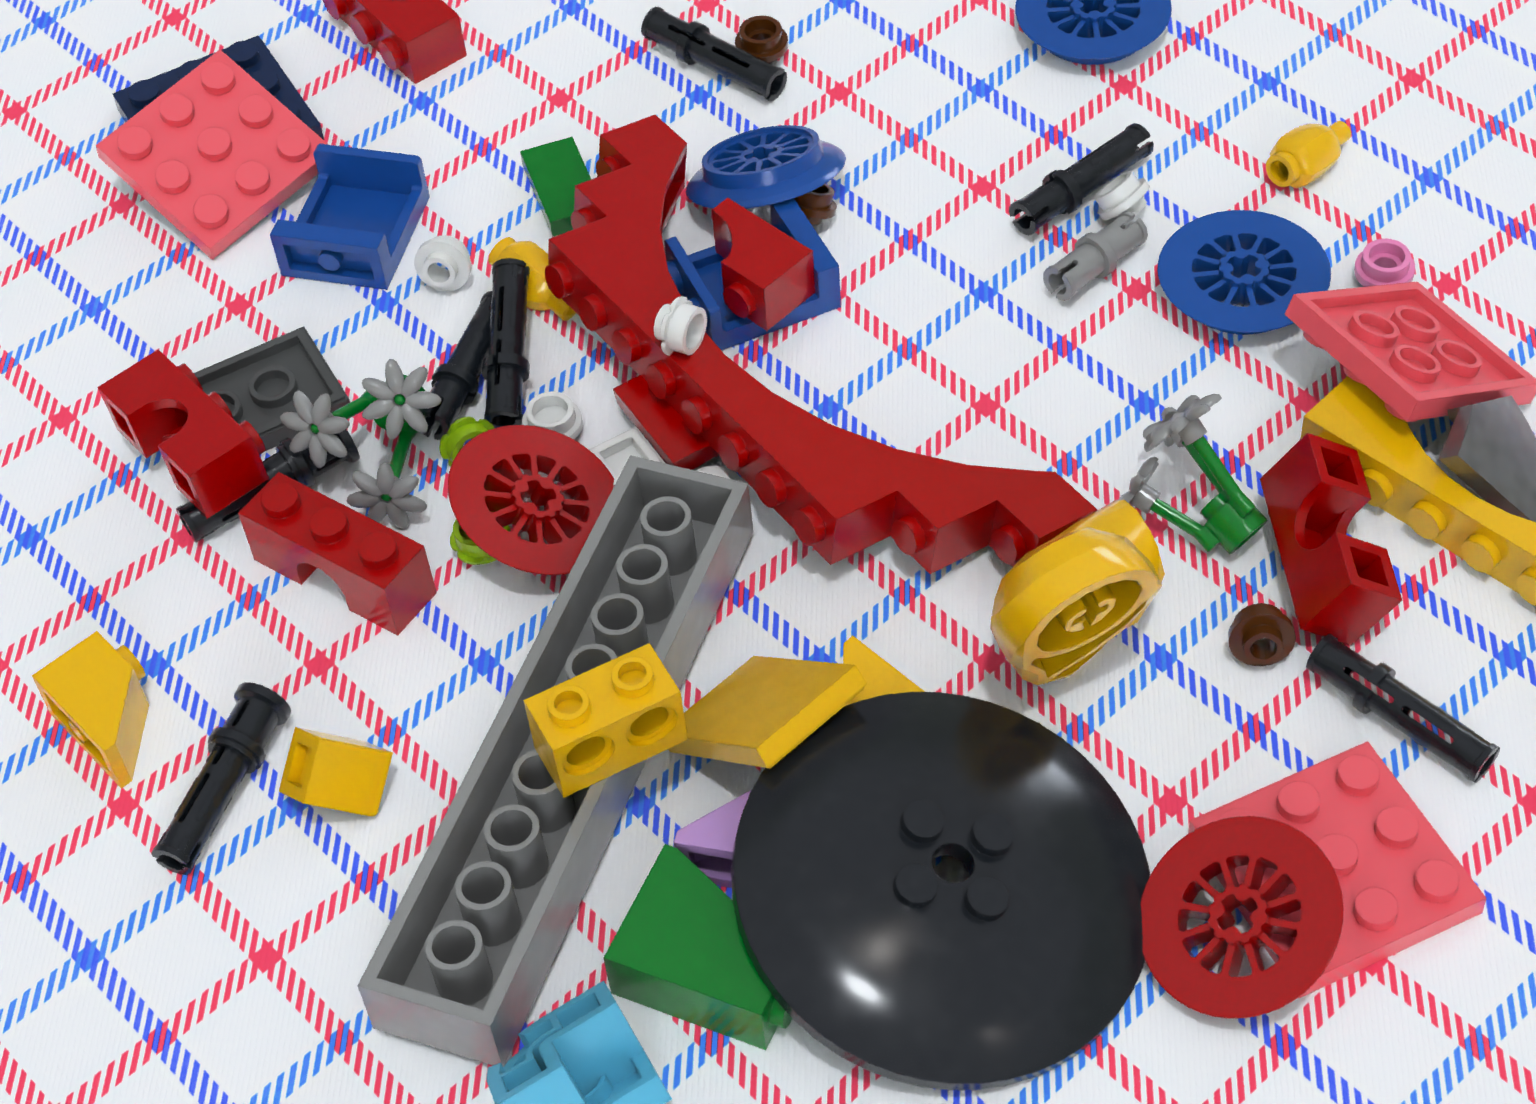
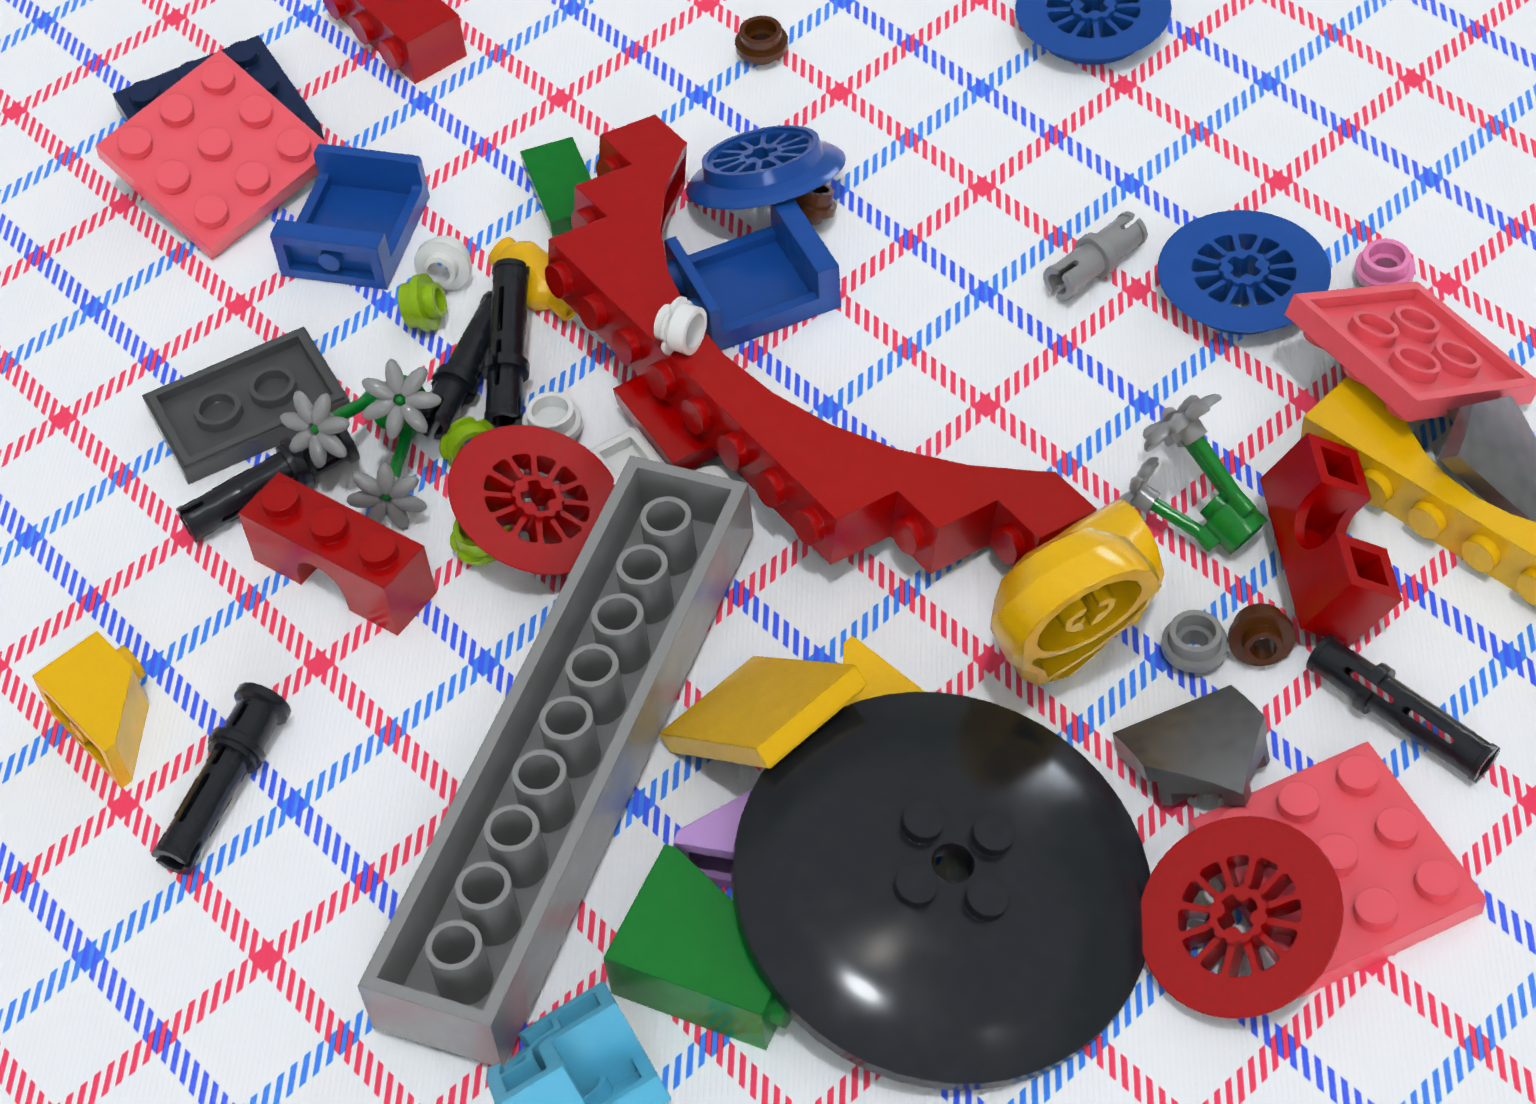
(196, 433): red arch -> none
(335, 772): yellow panel -> none
(422, 302): none -> lime plate
(606, 719): yellow brick -> none
(696, 45): black pin -> none
(762, 267): red arch -> none
(1065, 189): black pin -> none
(1122, 195): white plate -> none
(1194, 628): none -> light grey plate
(1199, 748): none -> flat silver slope
(1306, 153): yellow plant -> none

